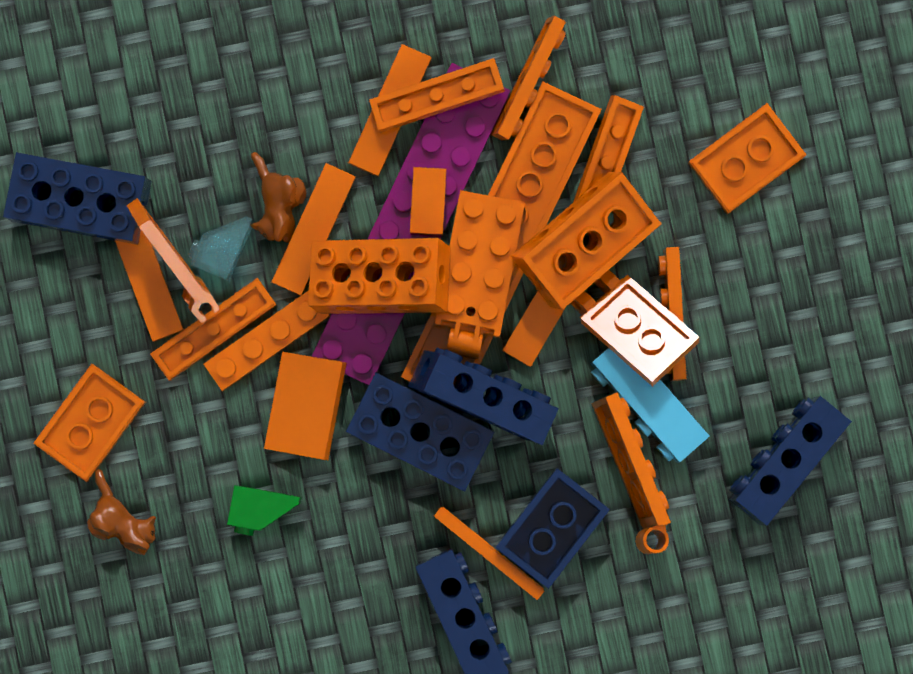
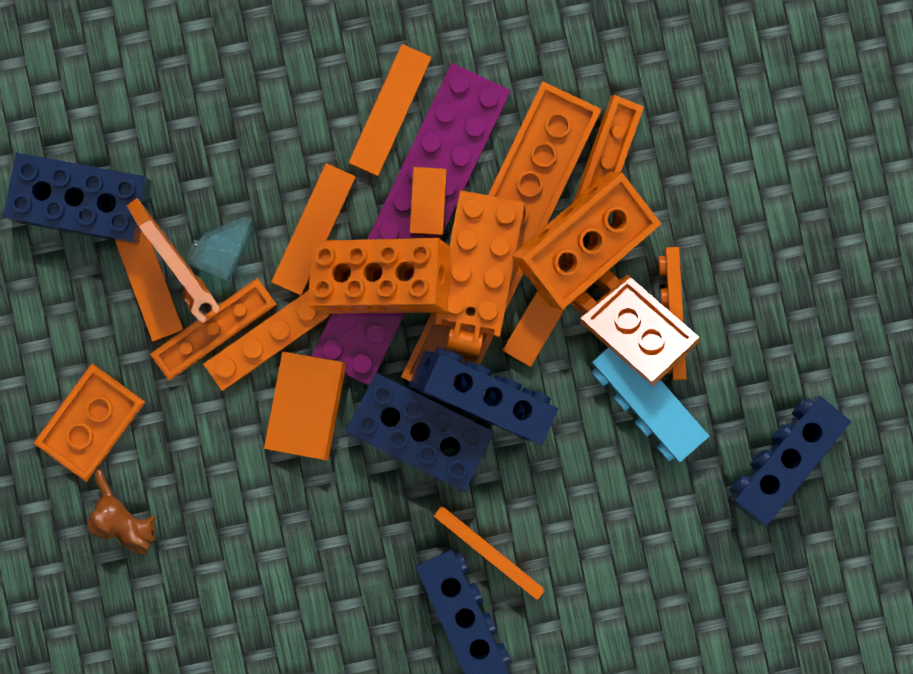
(258, 508): green slope -> none
(280, 196): dark orange animal -> none
(437, 95): orange plate -> none
(523, 90): orange plate -> none
(552, 528): dark blue brick -> none
(635, 471): orange hinge -> none
(747, 158): orange tile -> none

